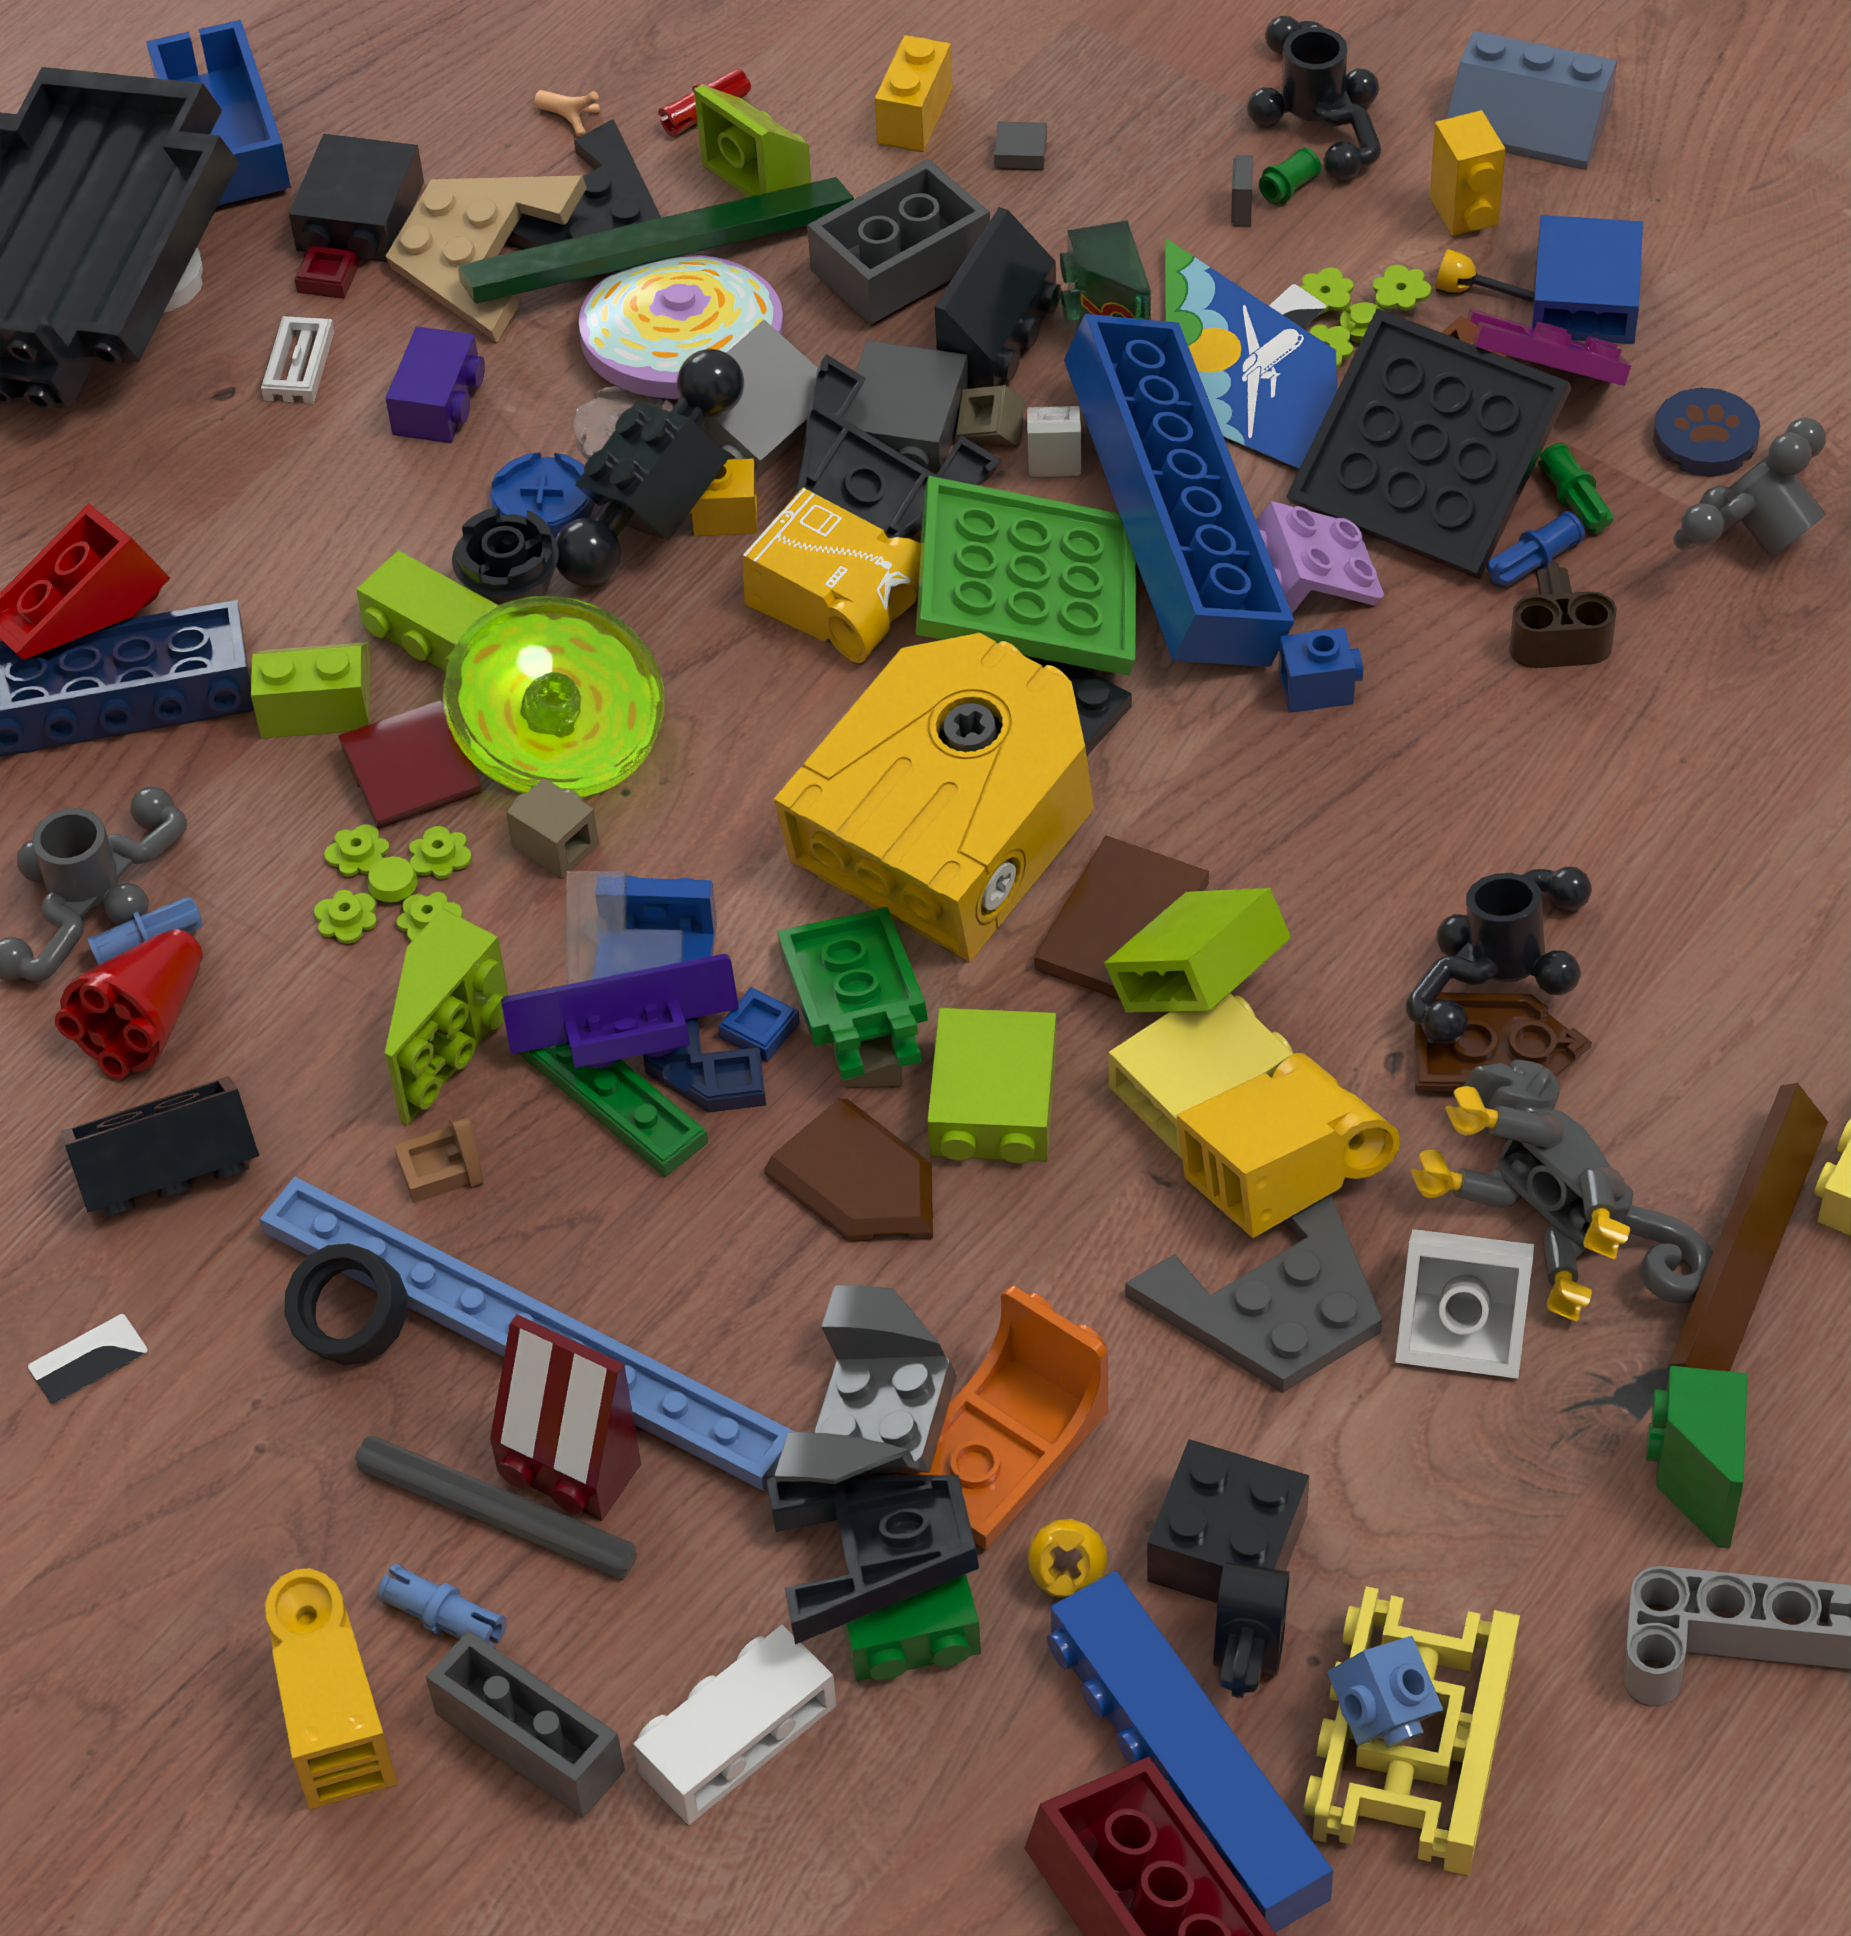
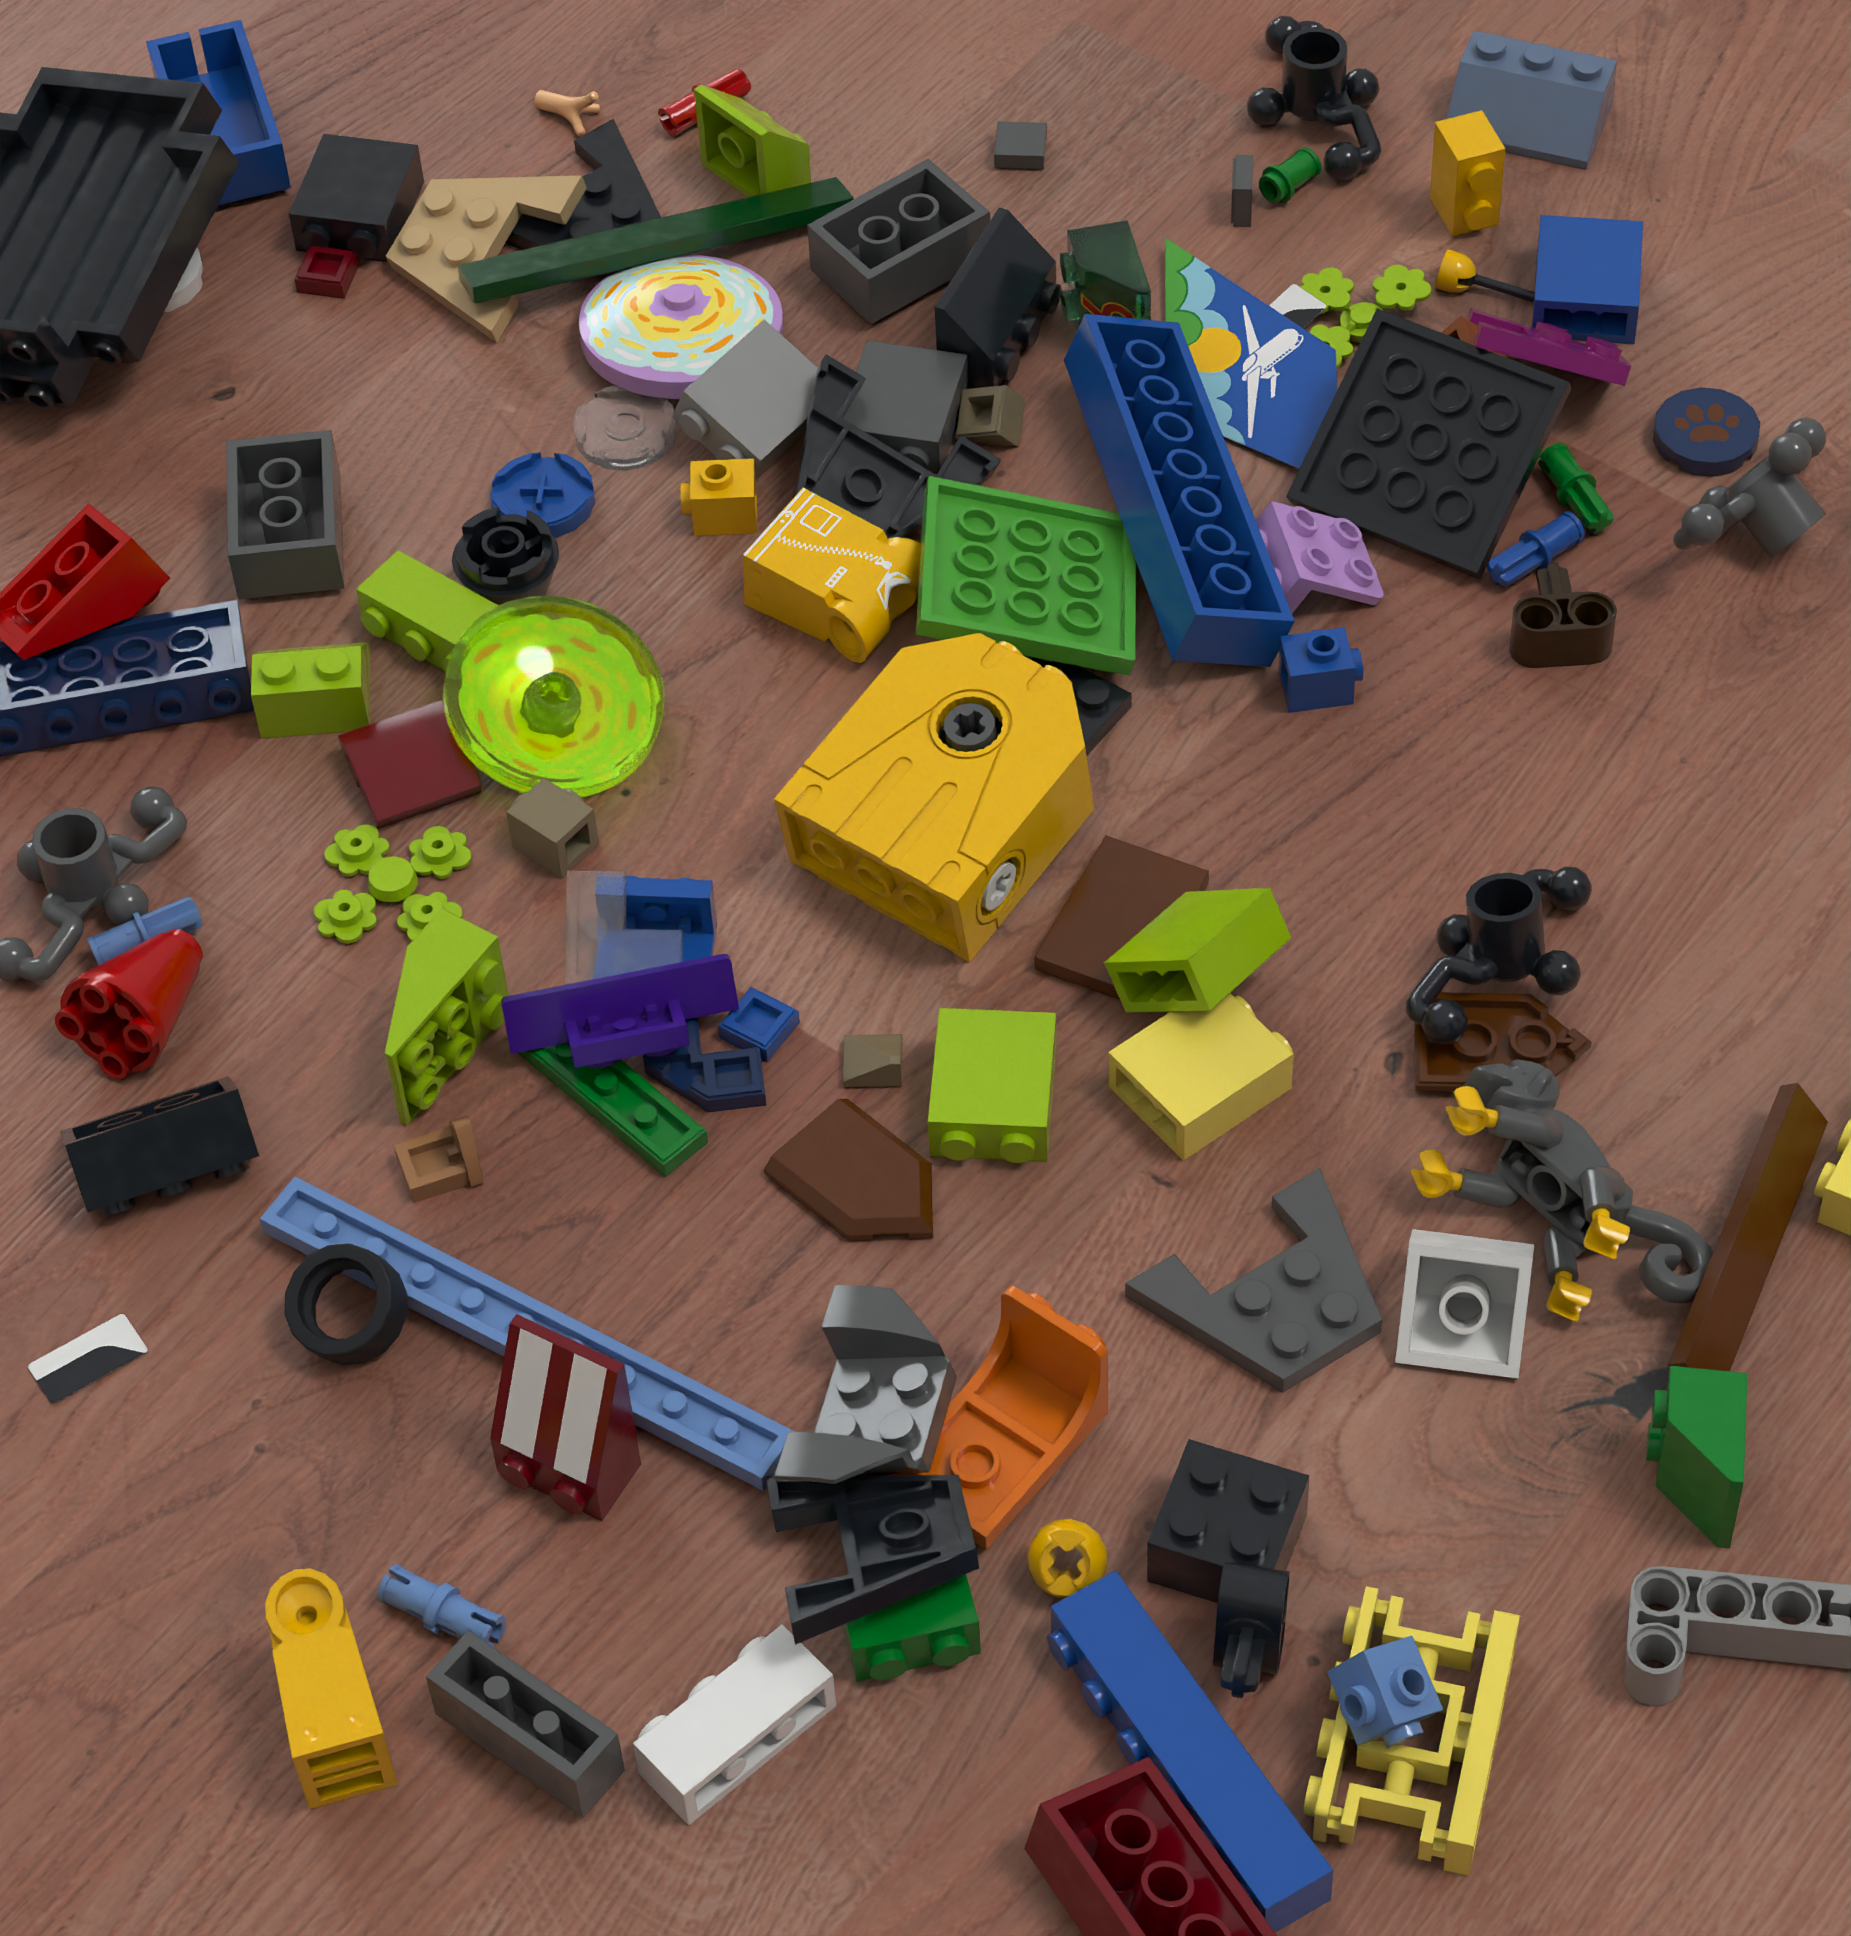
(284, 514): none -> dark grey brick
(293, 386): white tile -> none
(434, 384): dark purple brick -> none
(496, 1506): dark grey axle -> none
(651, 468): black brick -> none
(855, 986): green tile -> none
(913, 93): yellow brick -> none
(1054, 441): white slope -> none
(1281, 1143): yellow piece -> none

